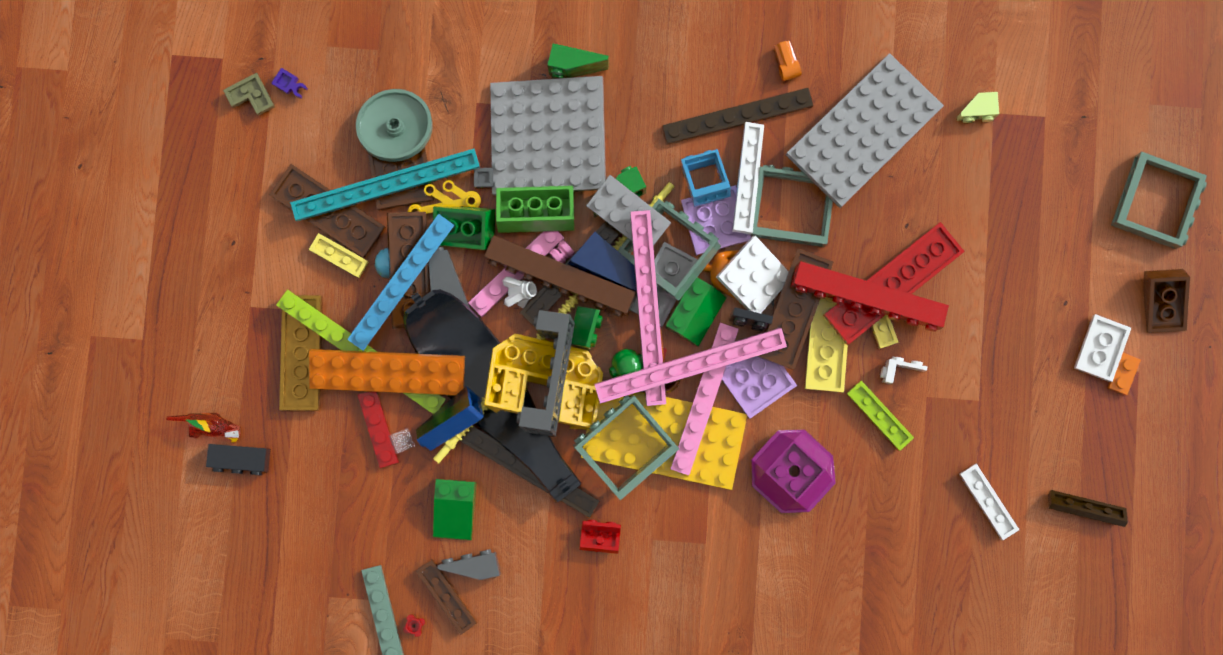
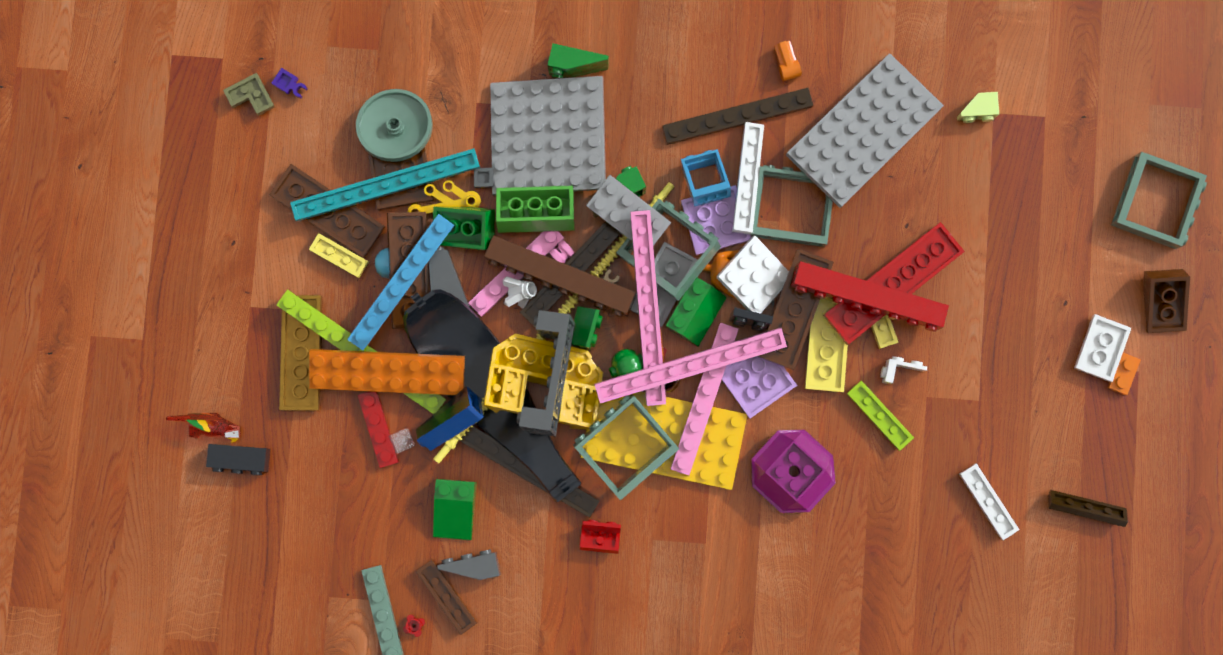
(605, 262): dark blue slope -> none

